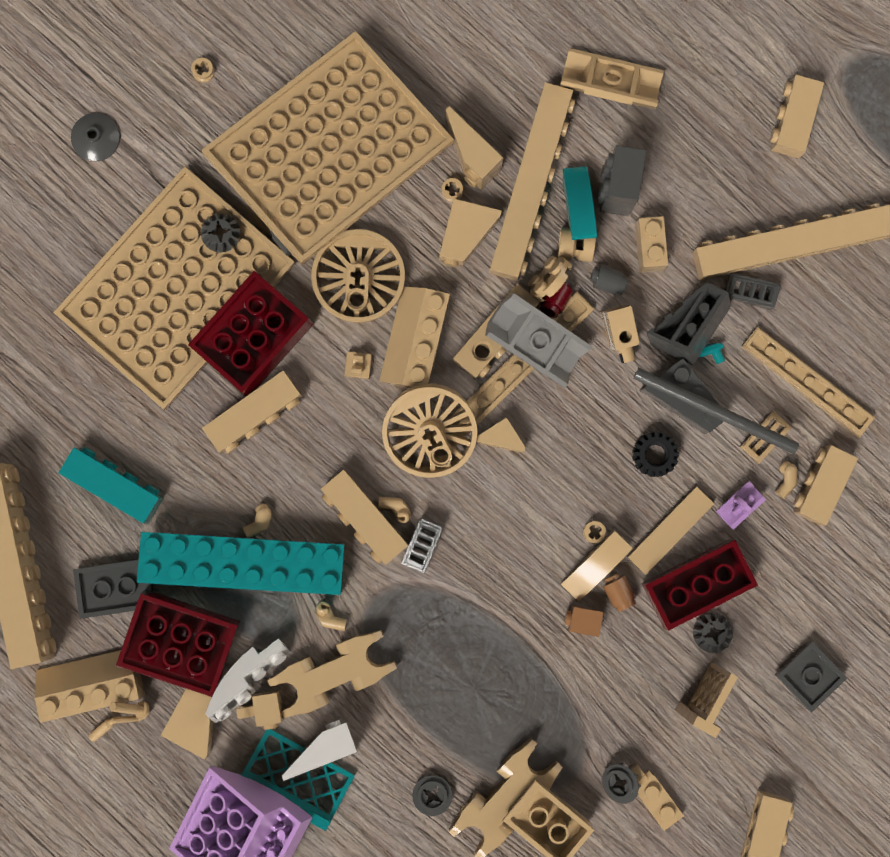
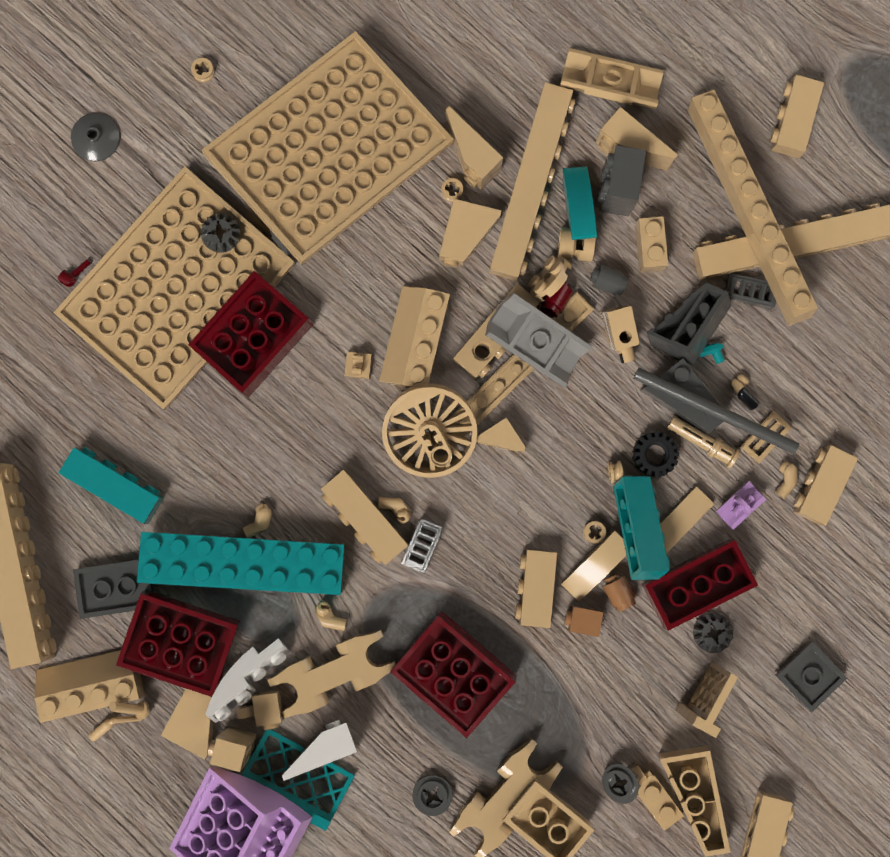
(69, 279): none -> dark red hand
(232, 748): none -> tan brick
(252, 412): tan brick -> none
(359, 240): tan piece -> none
(454, 674): none -> dark red slope
(536, 588): none -> tan brick
(615, 471): none -> tan bush
(628, 132): none -> tan slope
(641, 528): none -> teal brick
(697, 790): none -> tan wedge
(714, 447): none -> tan pin
(742, 393): none -> arm
(752, 208): none -> tan brick
(808, 382): tan tile -> none

